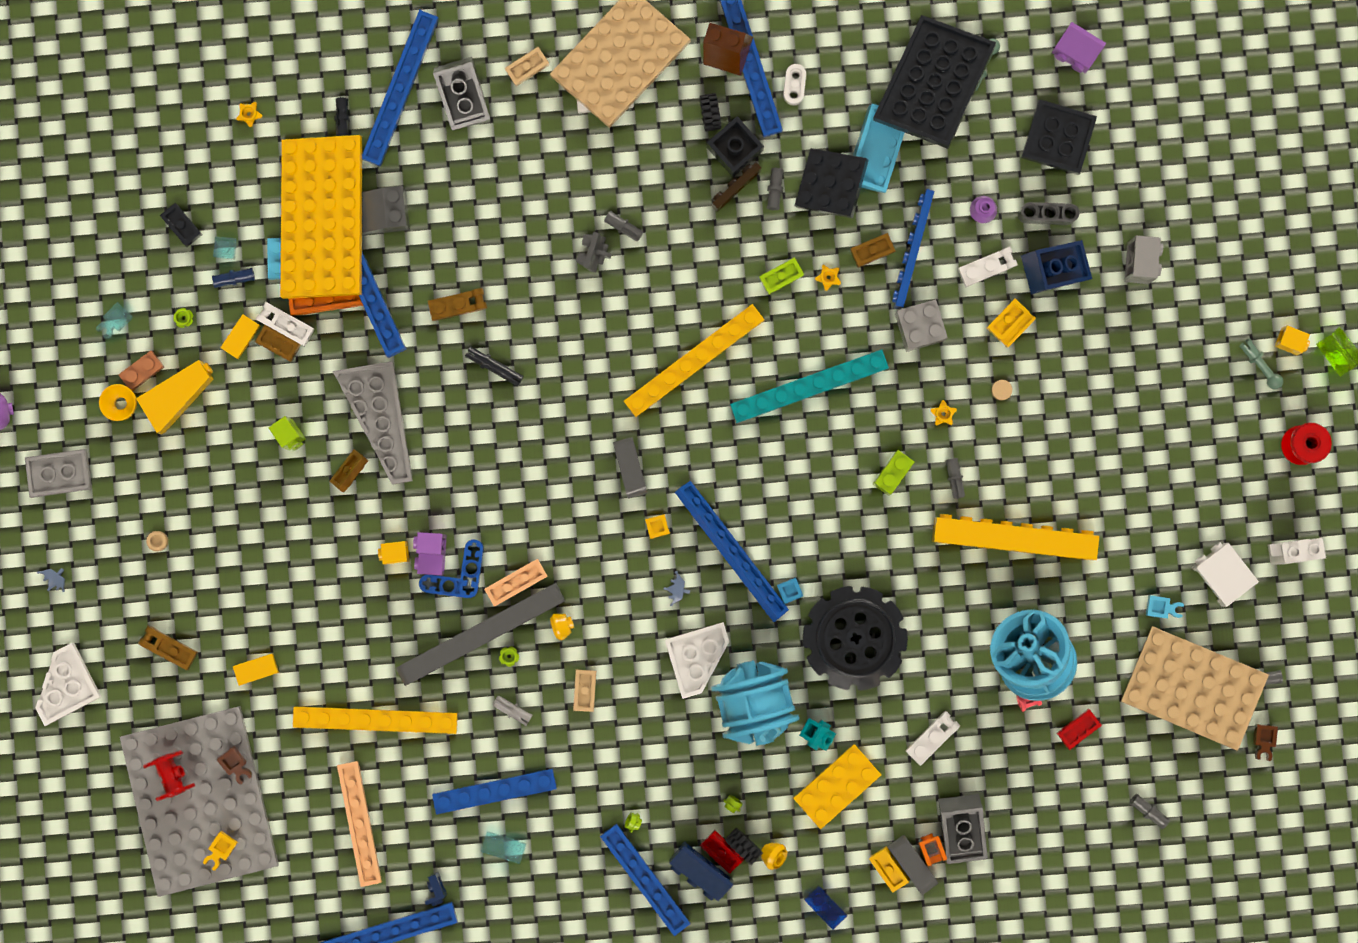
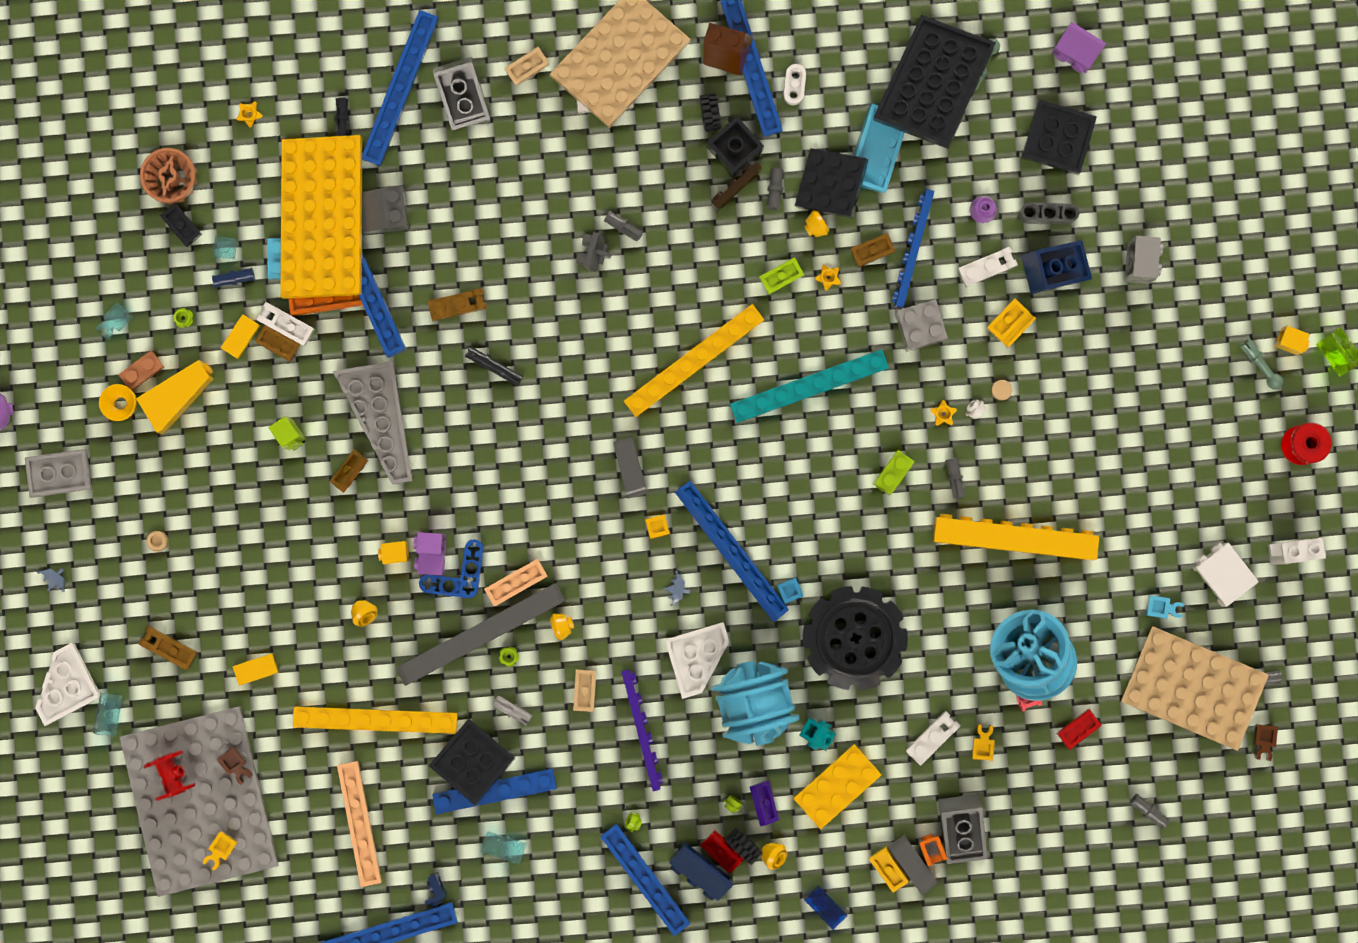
(107, 714): none -> clear light blue plate
(163, 164): none -> nougat gear
(363, 613): none -> yellow cone
(472, 762): none -> black plate
(640, 721): none -> dark purple plate
(764, 803): none -> dark purple plate
(816, 225): none -> yellow cone
(975, 409): none -> white plate
(983, 746): none -> yellow plate

